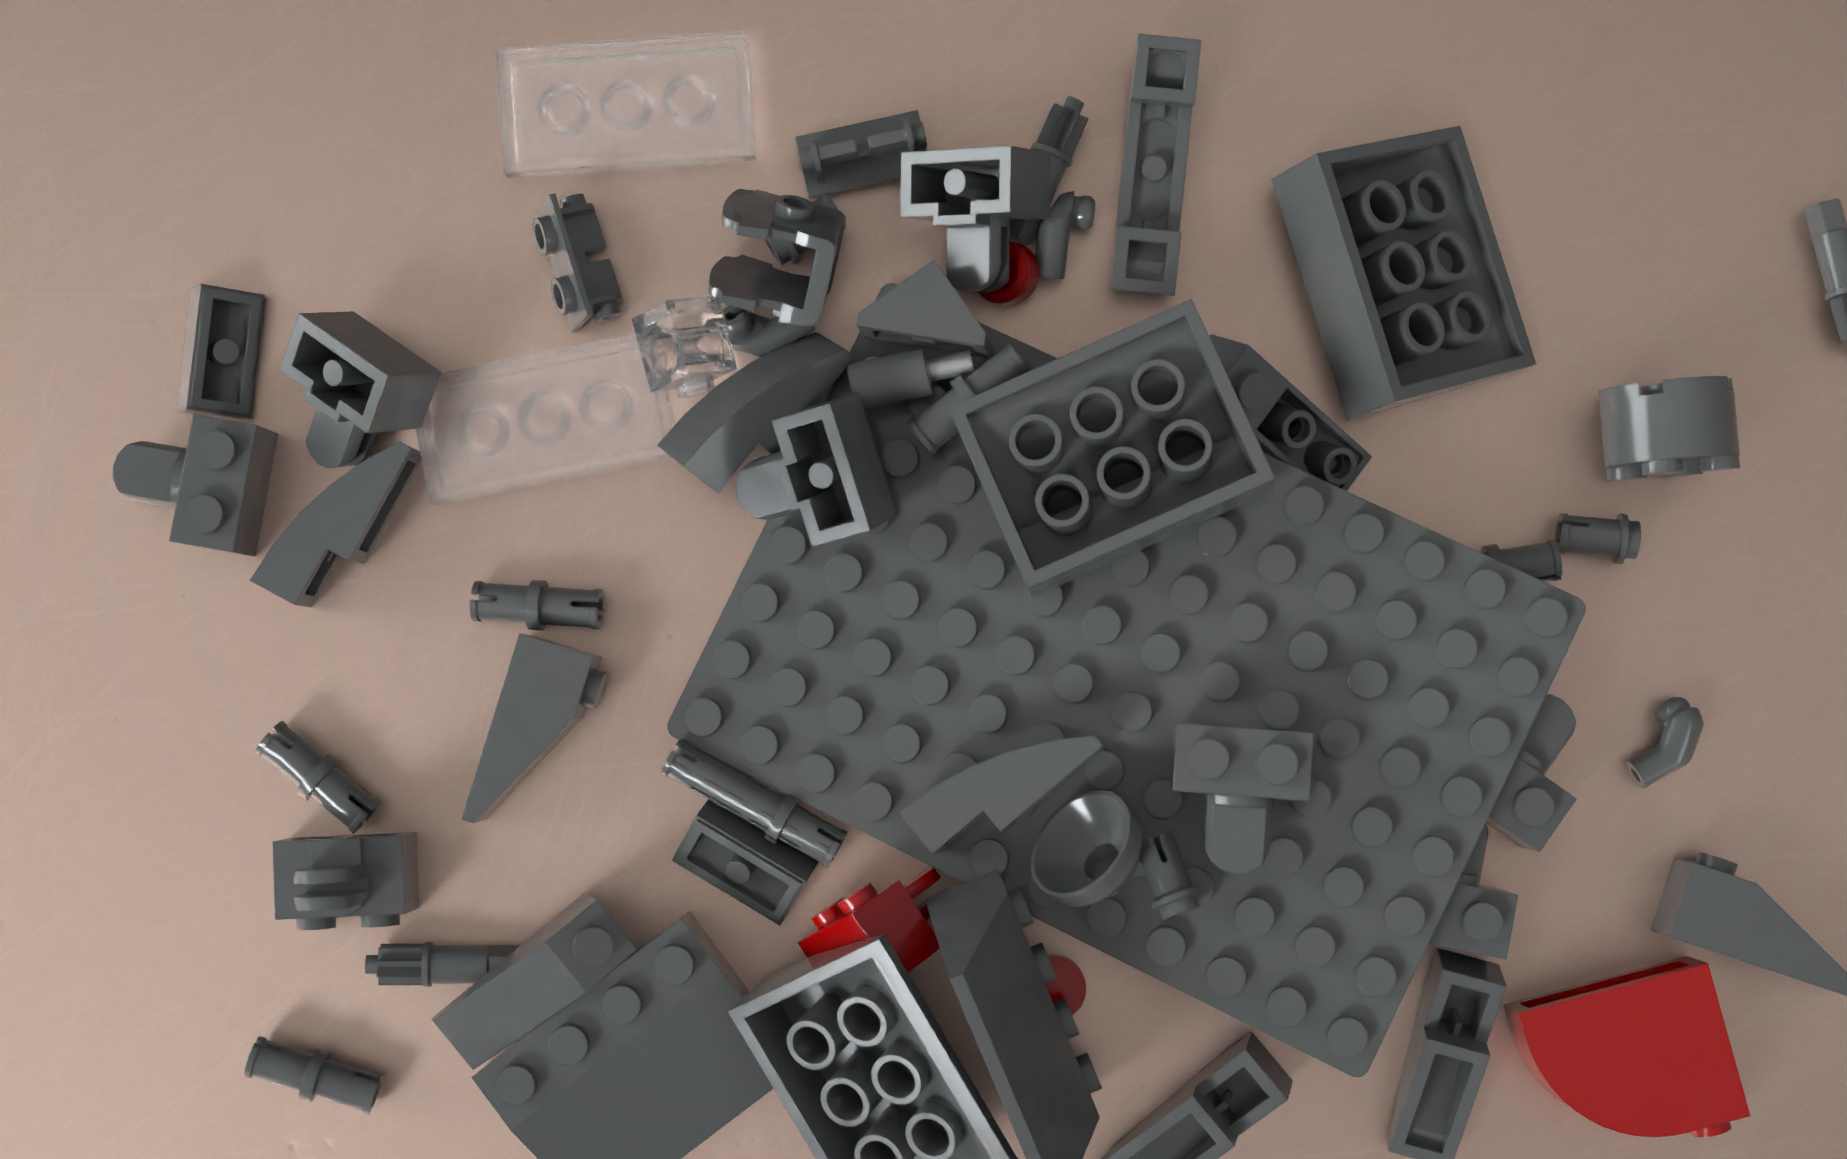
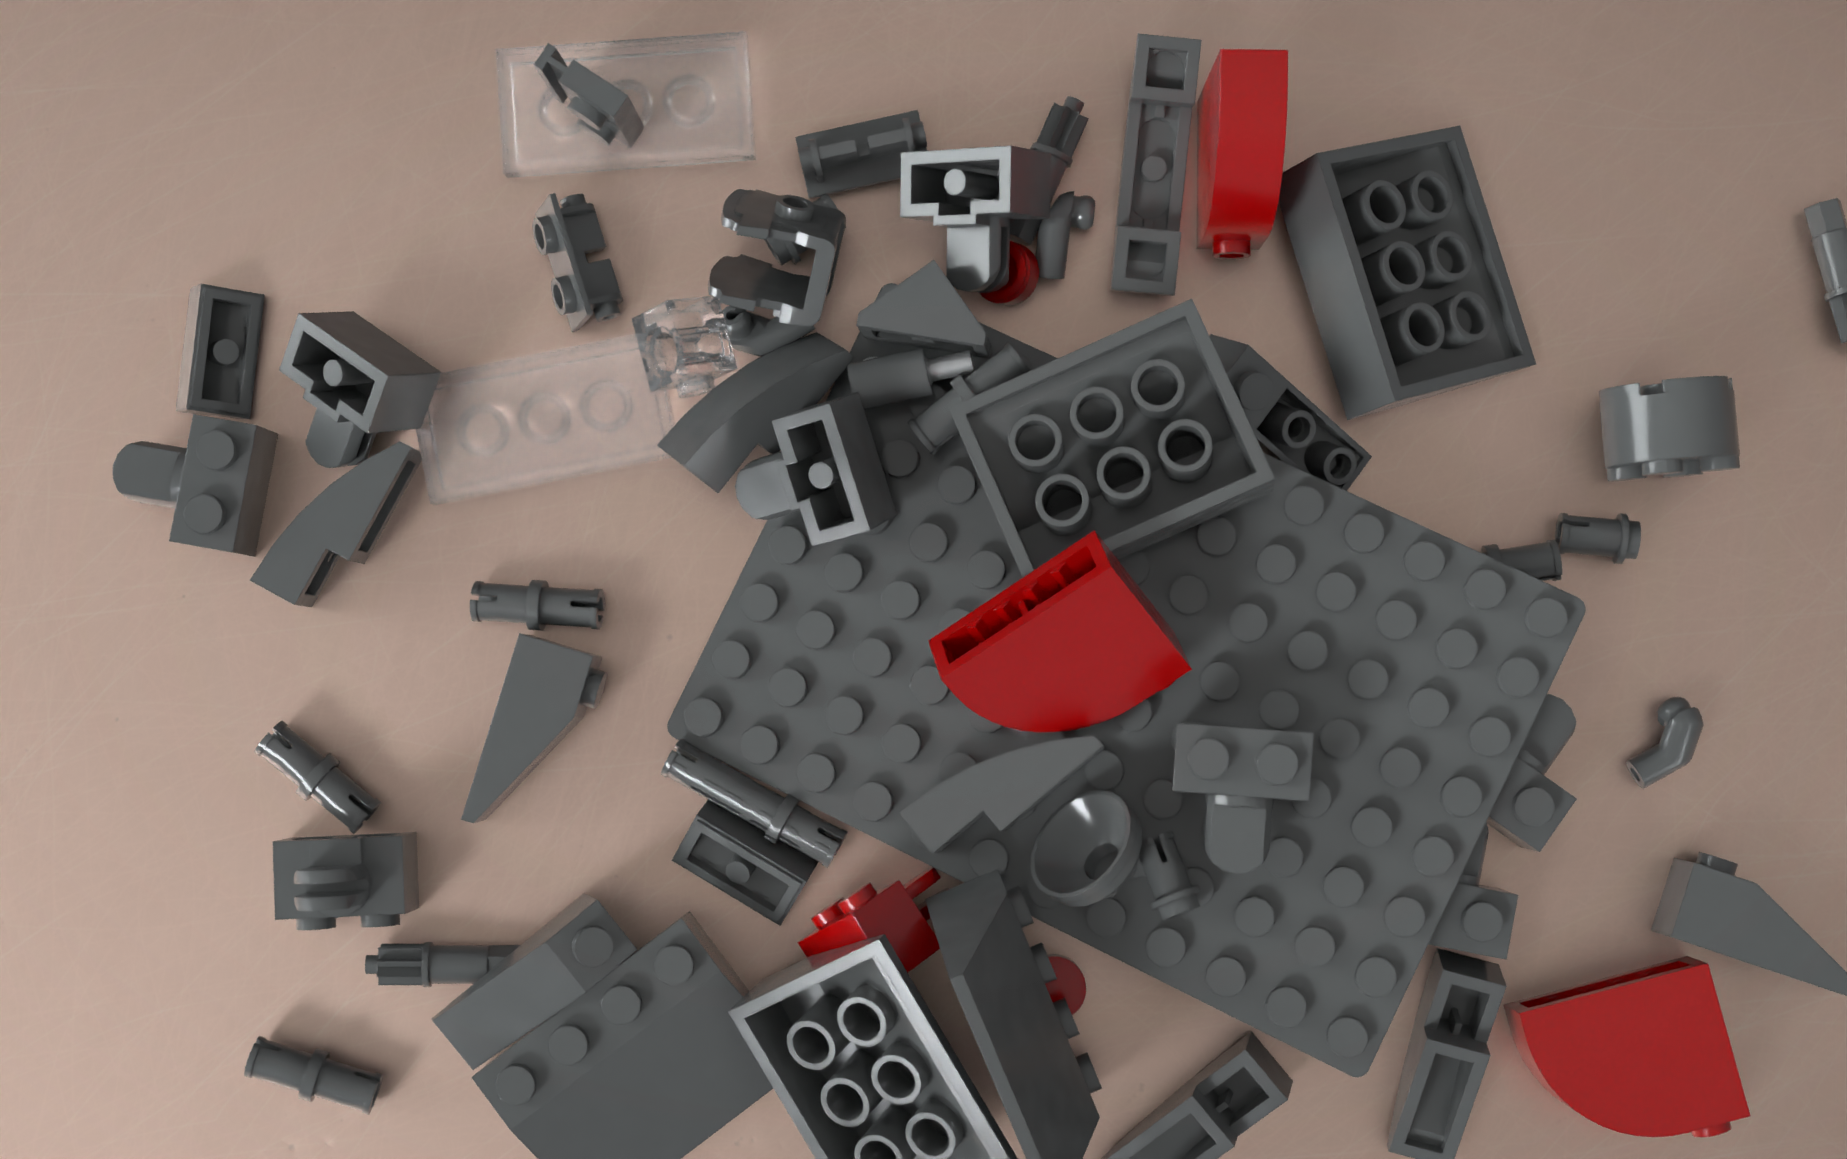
(601, 107): none -> dark grey plate
(1061, 646): none -> red brick
(1240, 150): none -> red brick

